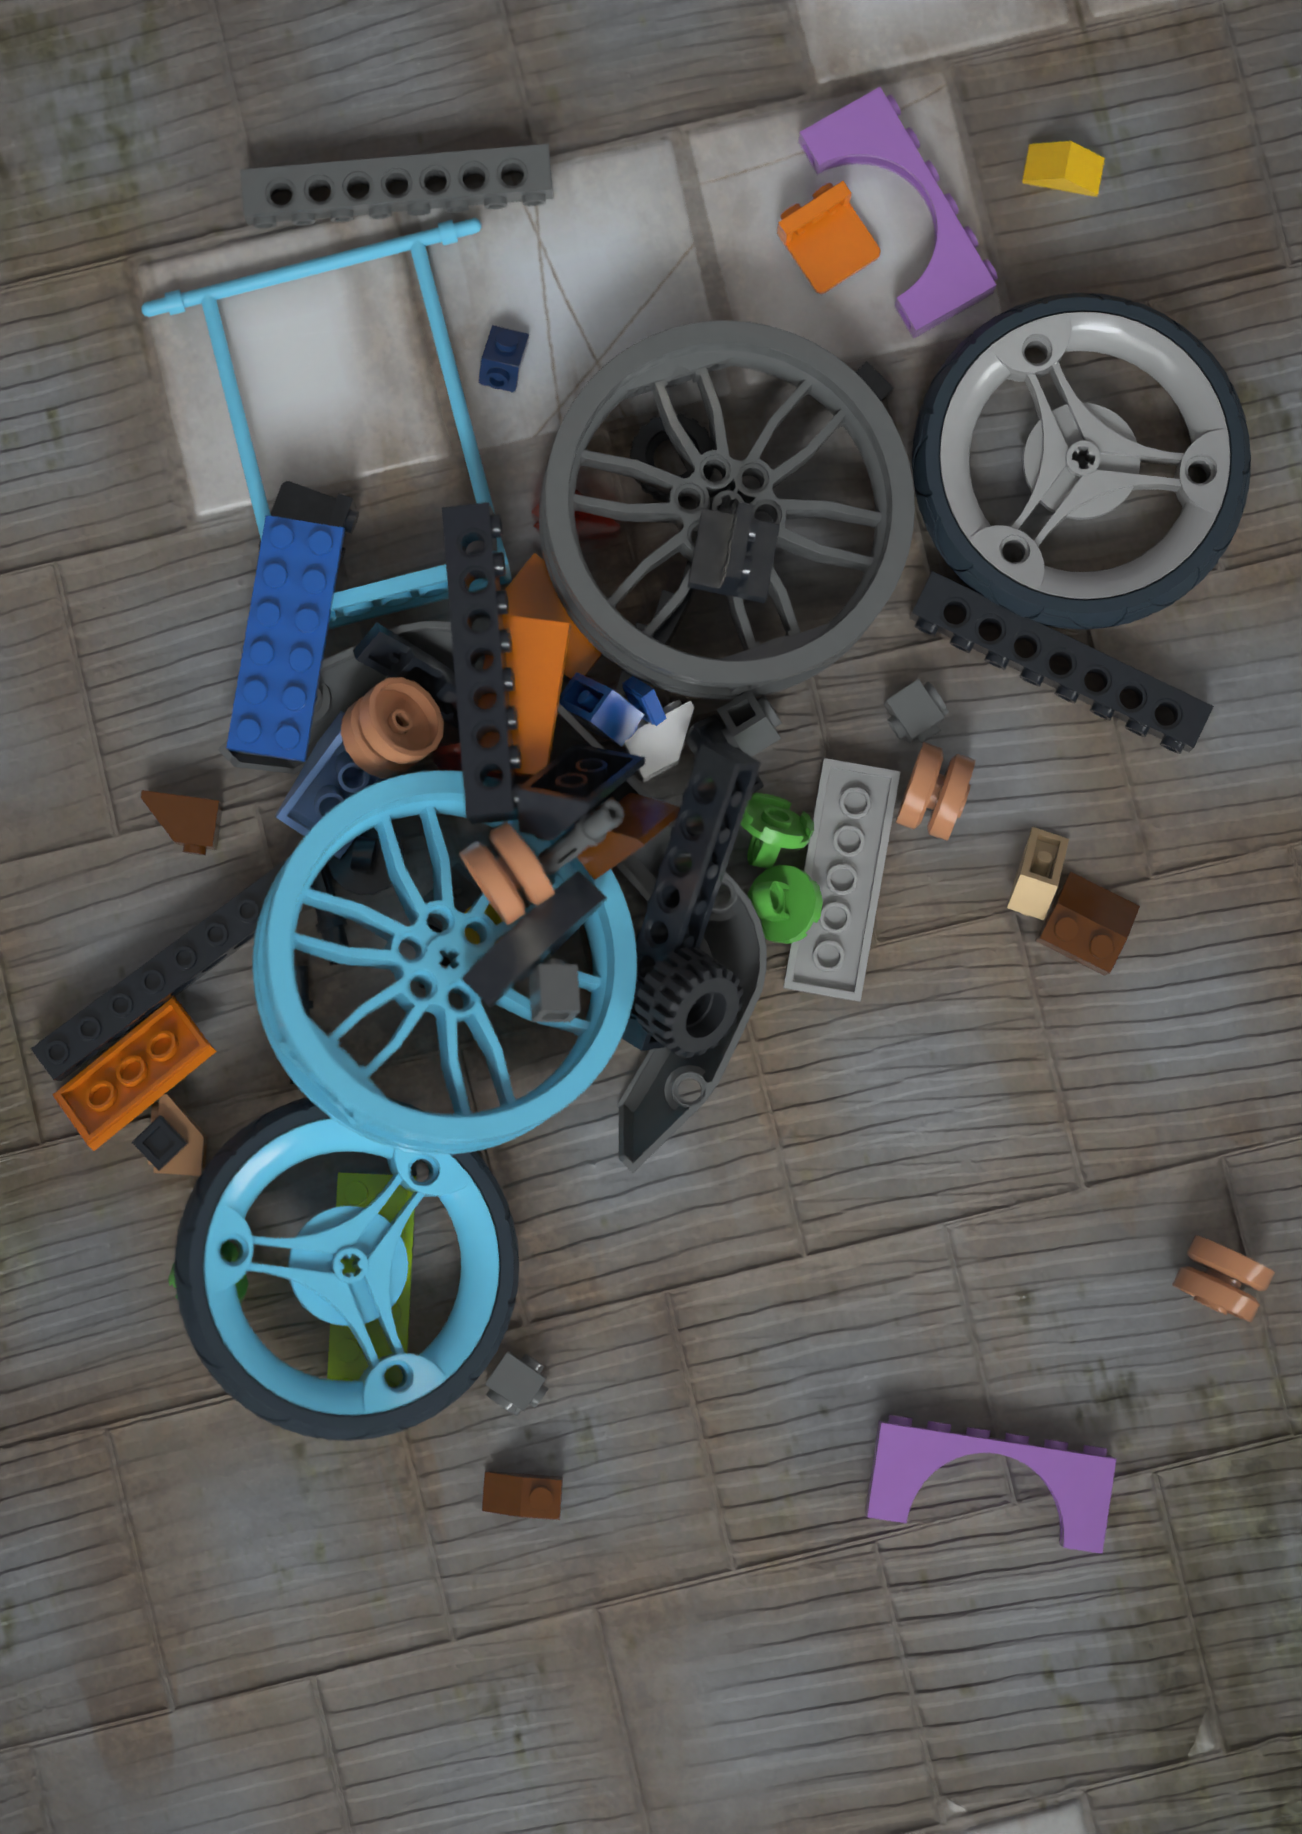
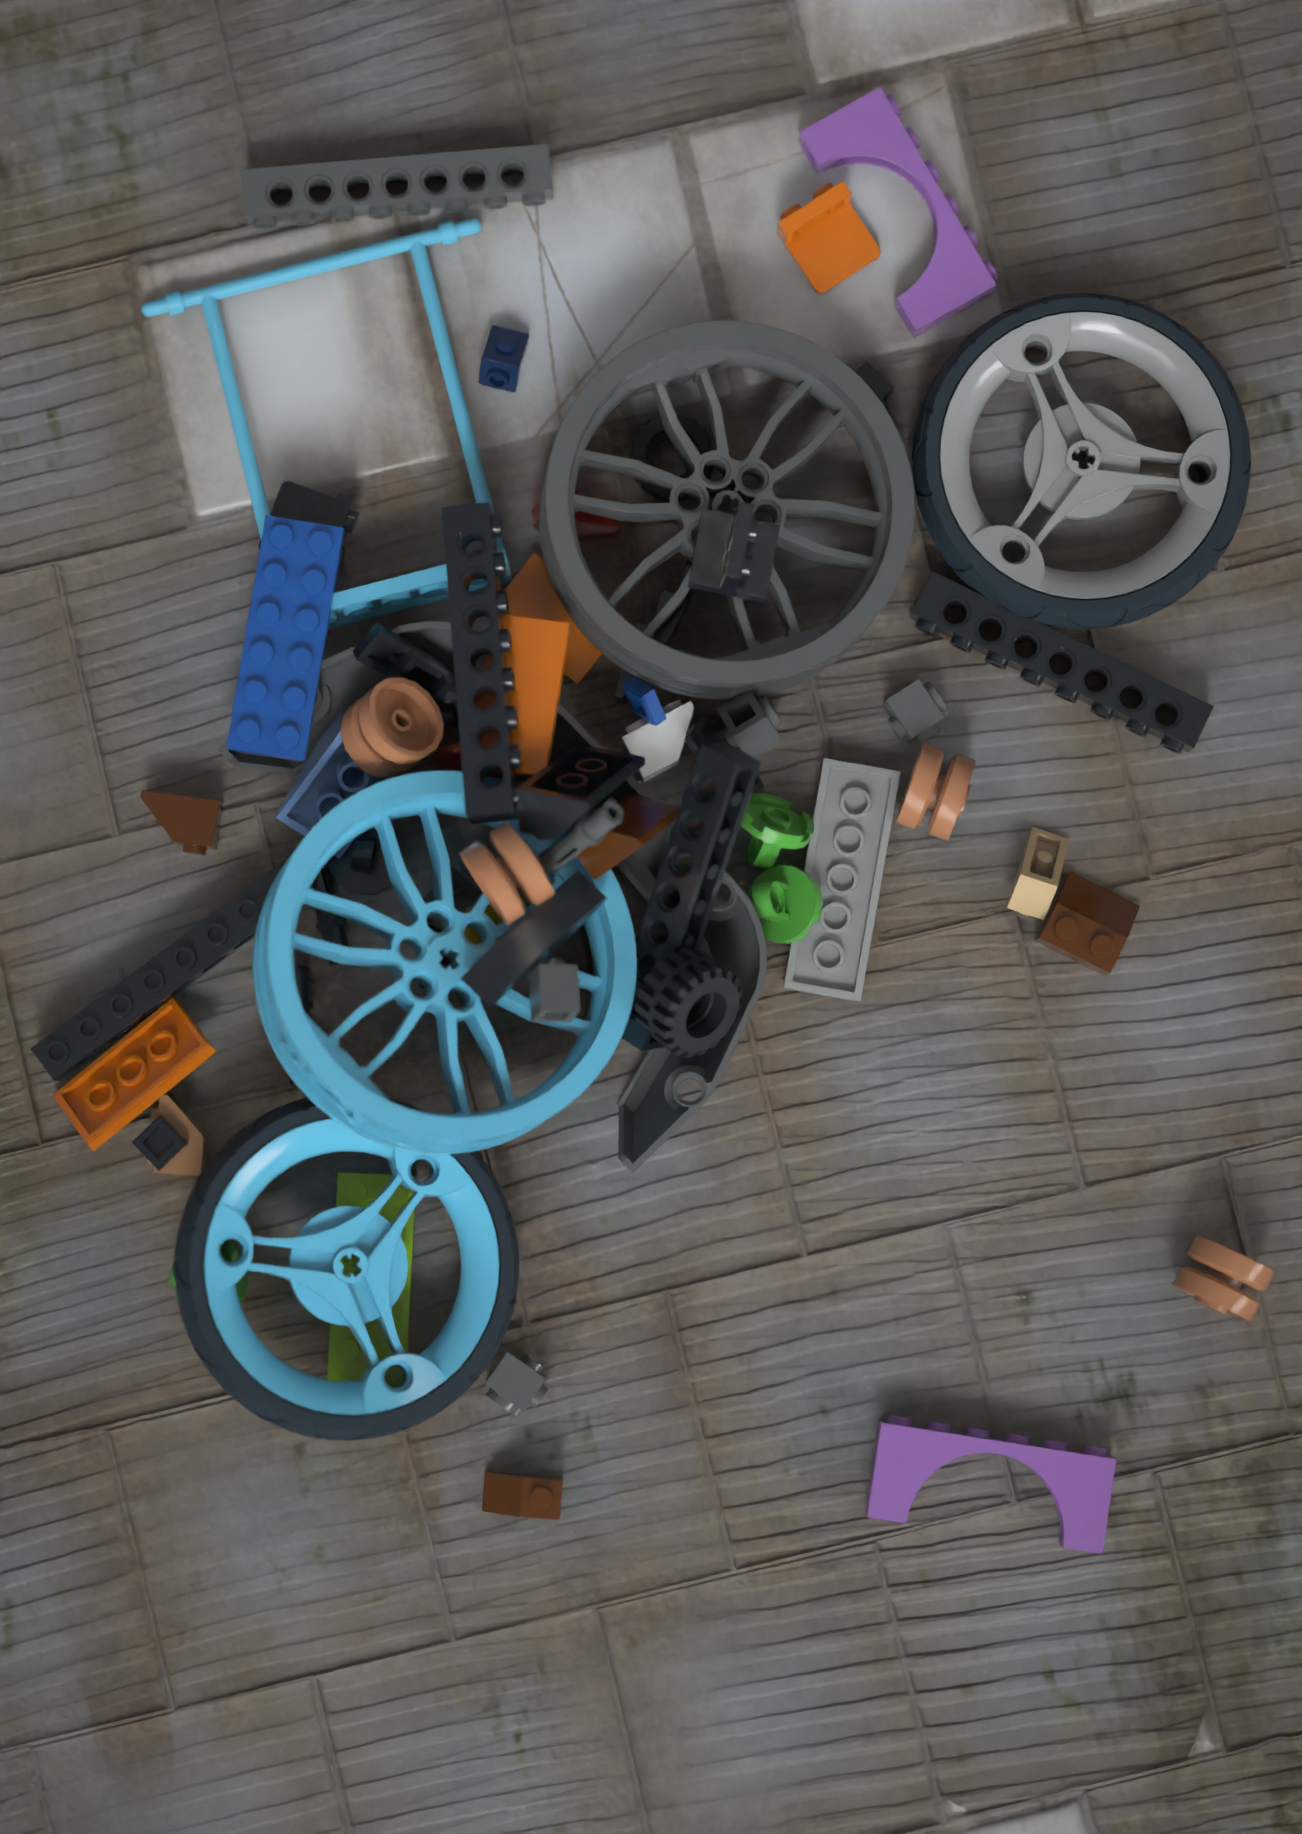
(600, 709): blue brick -> none
(1063, 167): yellow slope -> none

